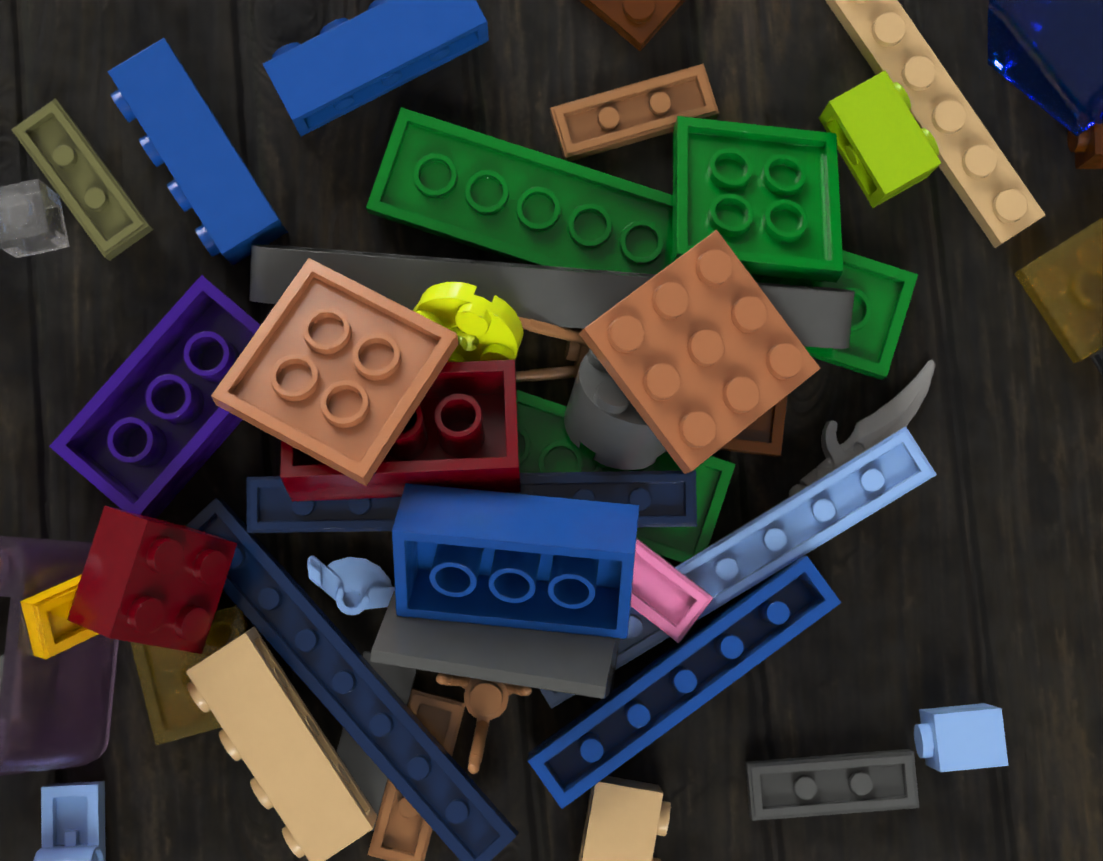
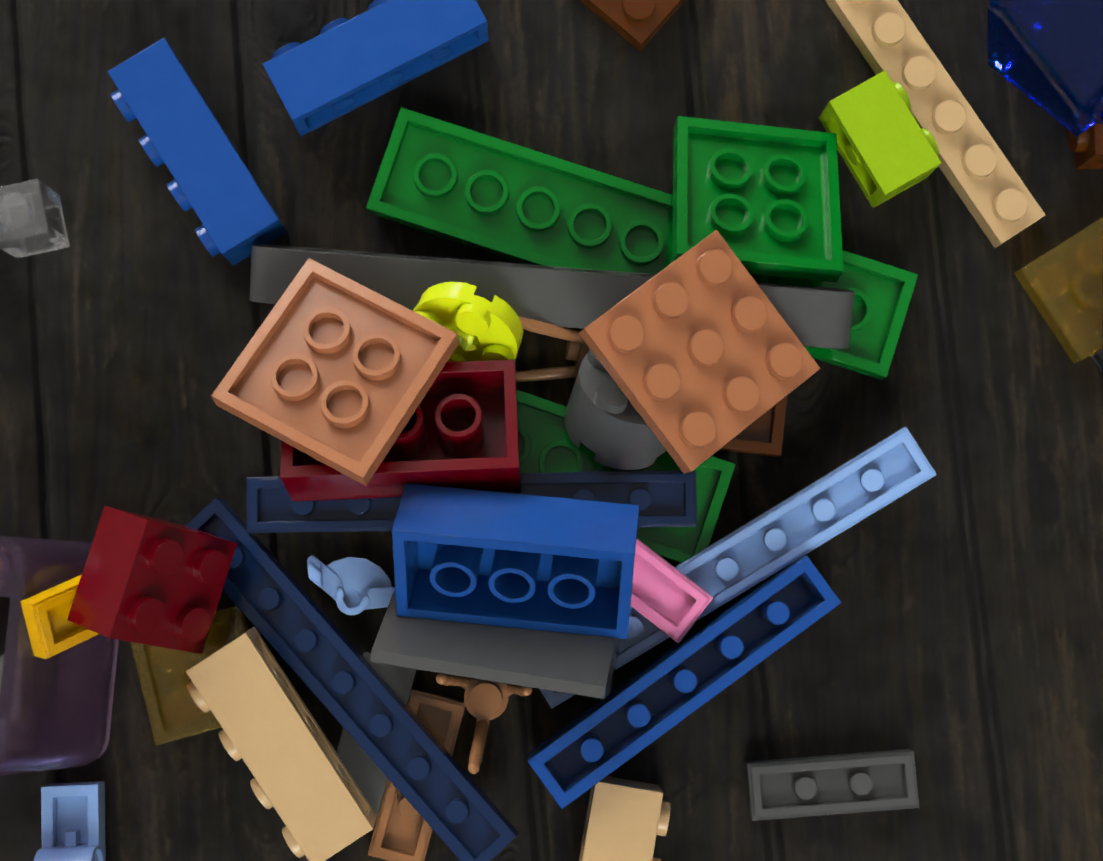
(82, 179): olive tile -> none
(156, 413): dark purple brick -> none
(632, 112): medium nougat tile -> none
(872, 429): light grey piece -> none
(961, 737): light blue brick -> none

